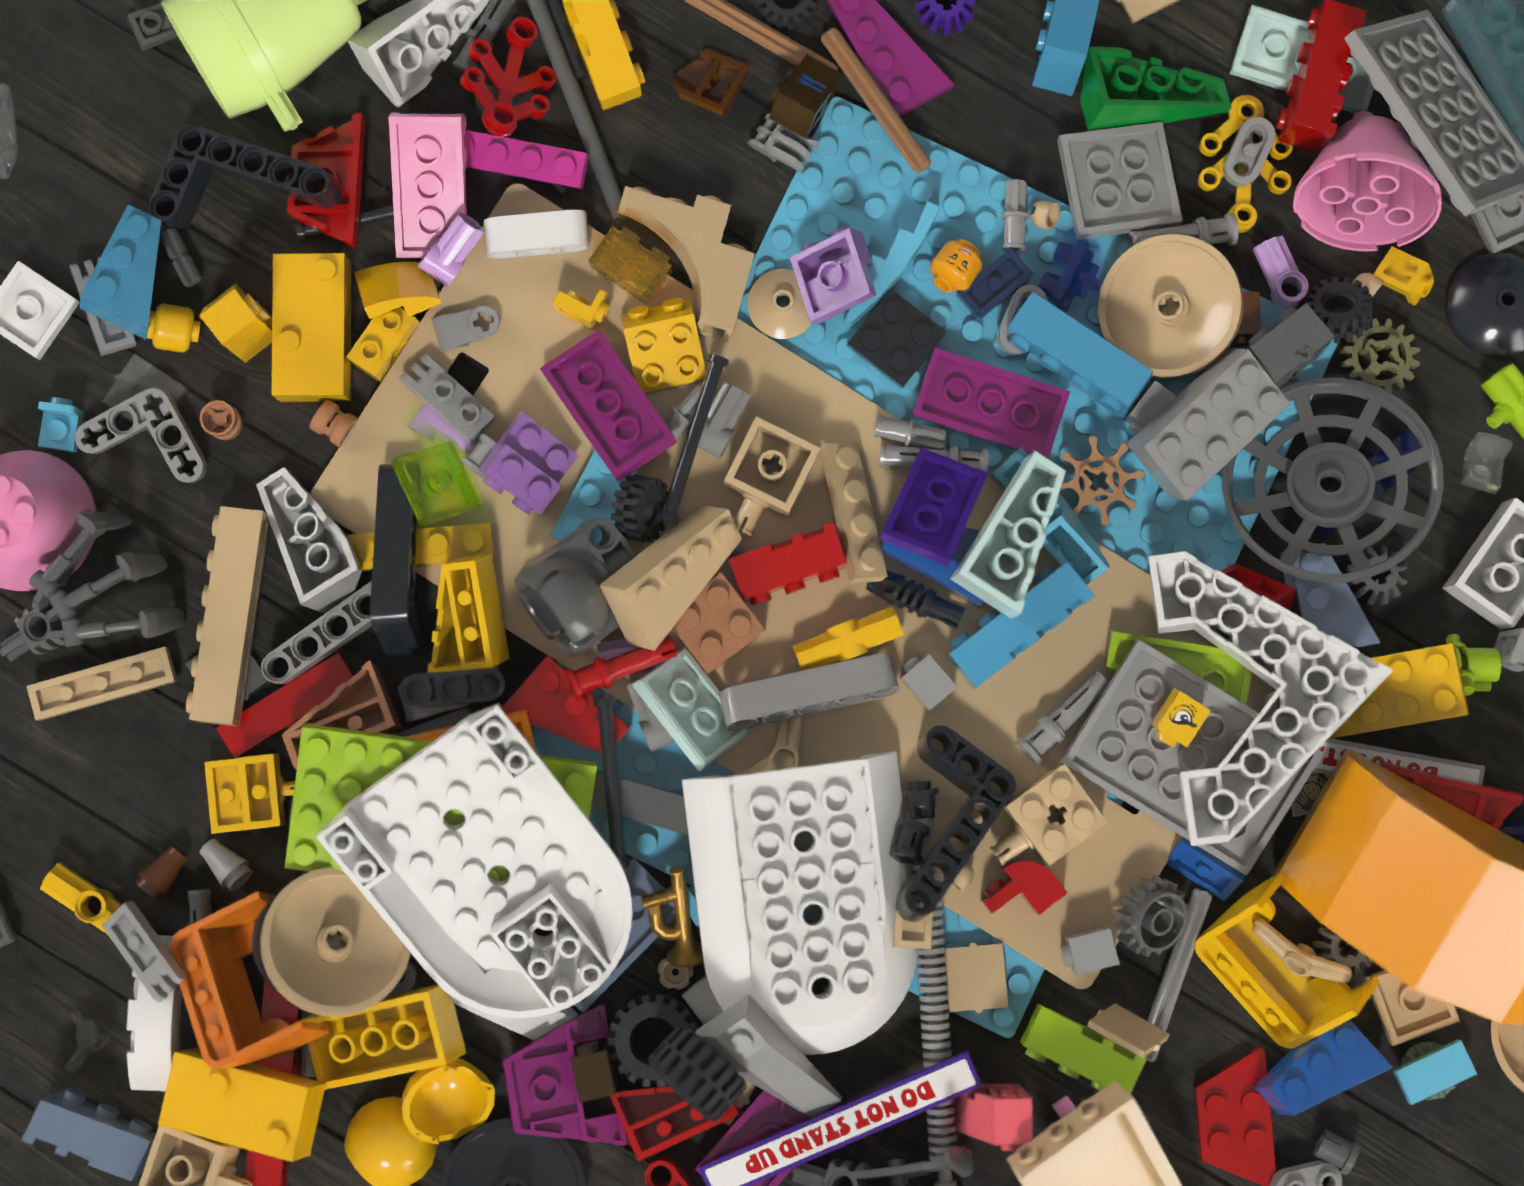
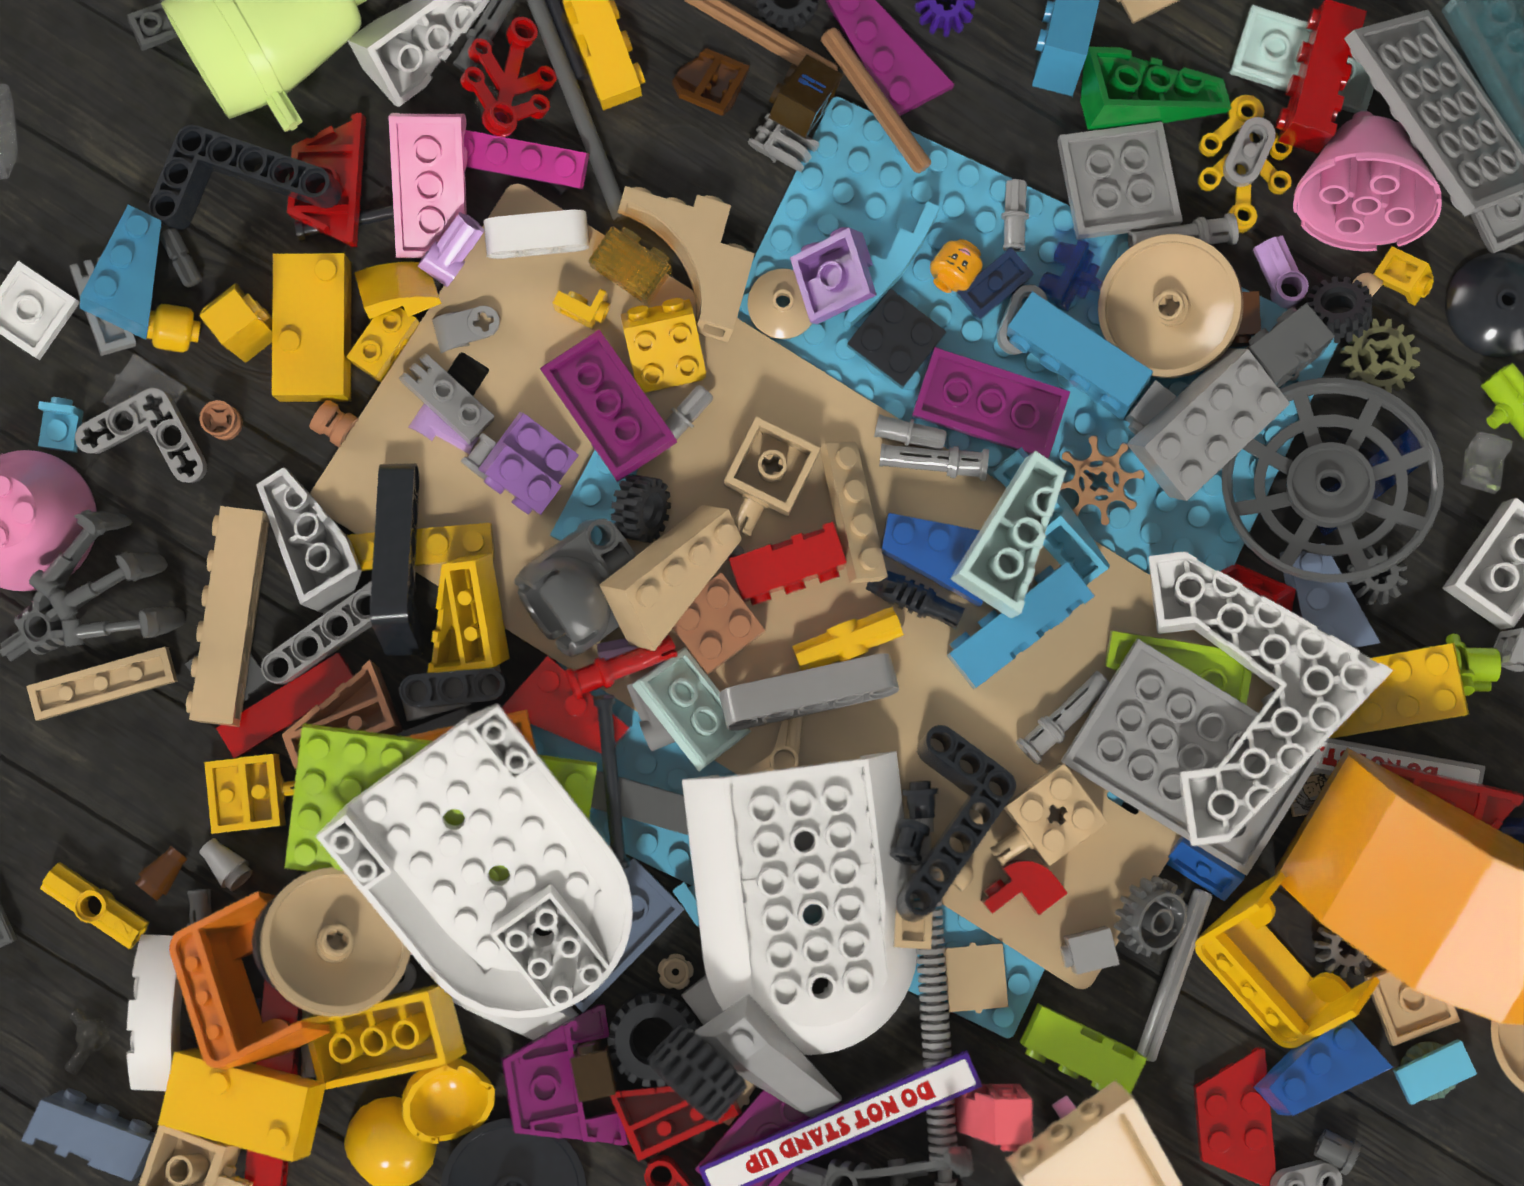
(144, 951): light grey hinge -> none
(436, 483): clear neon green plate -> none
(687, 950): pearl gold piece -> none
(692, 439): black bar -> none
(722, 419): light grey piece -> none
(927, 681): light grey brick -> none
(934, 506): dark purple plate -> none
(1045, 214): tan hinge -> none
(1128, 1030): tan piece -> none
(1179, 719): yellow brick -> none
(1300, 958): tan piece -> none

